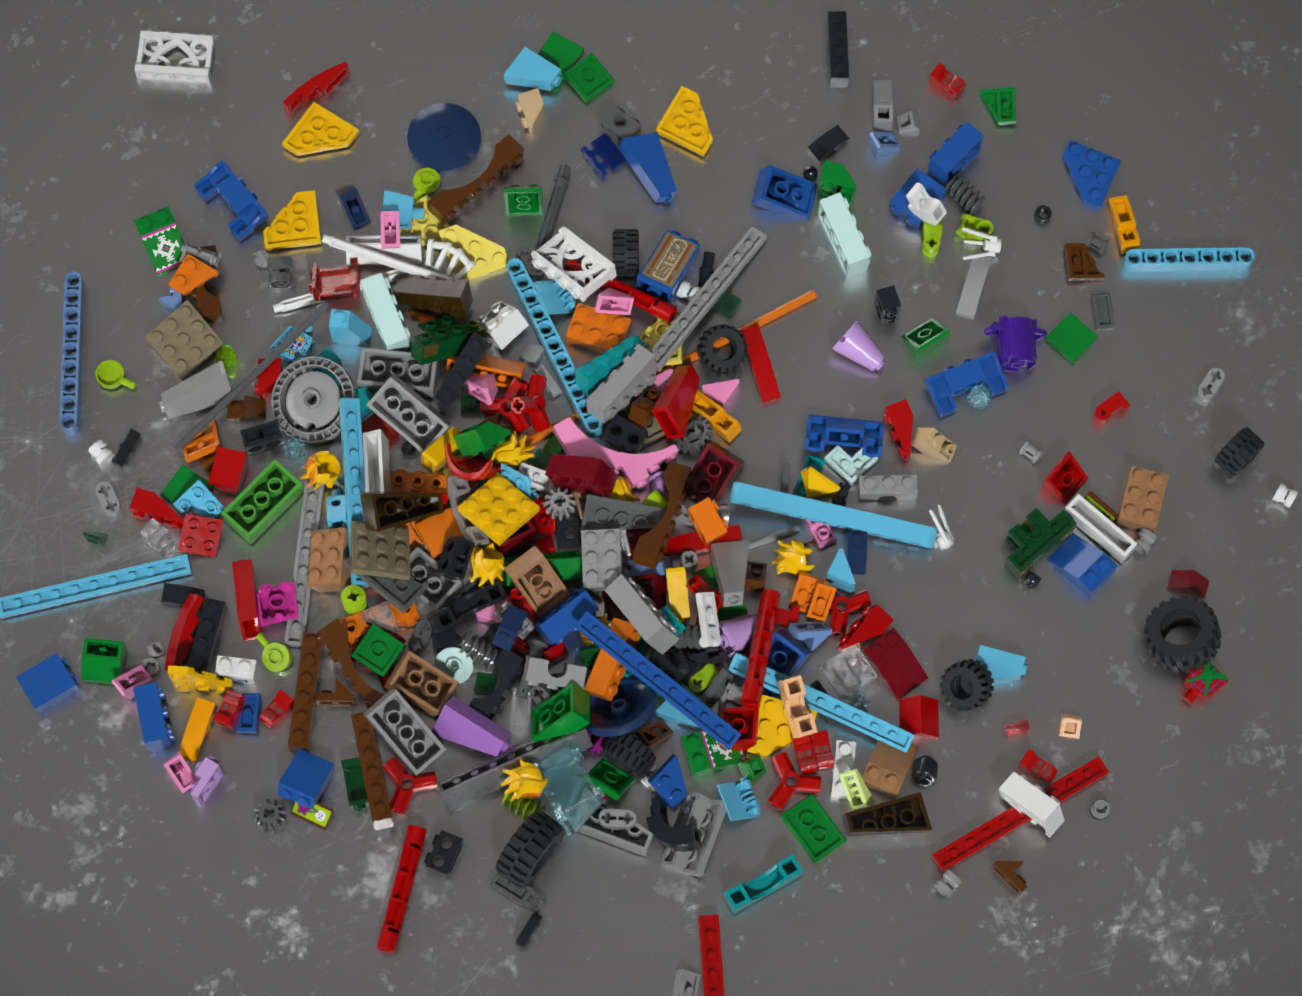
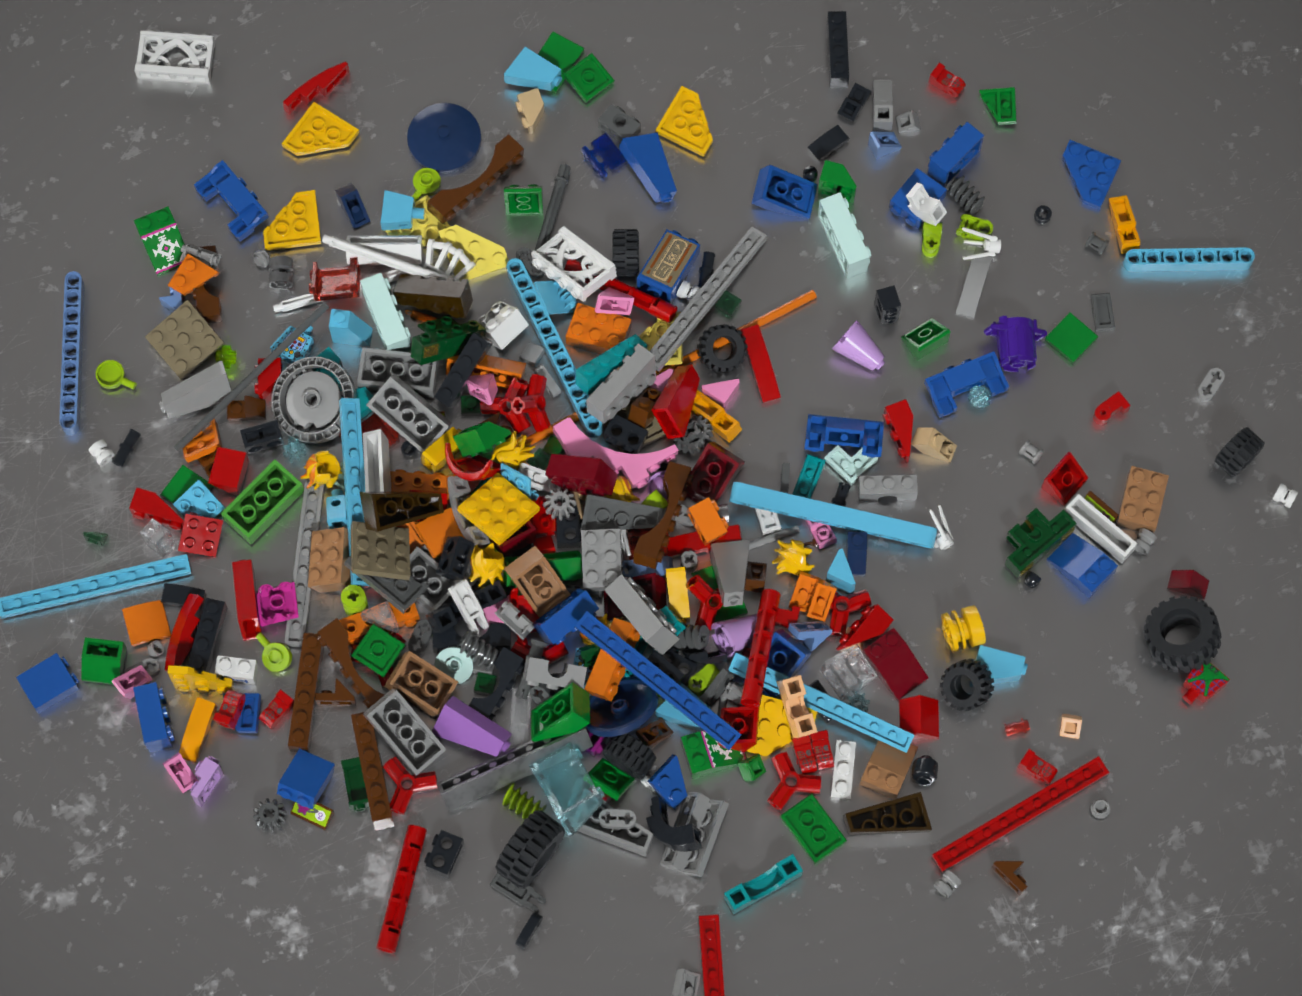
(104, 501): light grey beam -> none
(146, 622): none -> orange slope
(390, 229): bright pink slope -> none
(468, 605): none -> white hinge
(510, 628): dark blue slope -> none
(525, 781): yellow hair -> none
(708, 620): white plate -> none
(738, 799): medium azure hinge -> none
(768, 521): none -> white plate
(817, 484): yellow slope -> none
(853, 797): yellowish green slope -> none
(854, 102): none -> black slope
(958, 630): none -> yellow wheel
(1033, 802): white wedge -> none
(1080, 263): reddish brown wing -> none

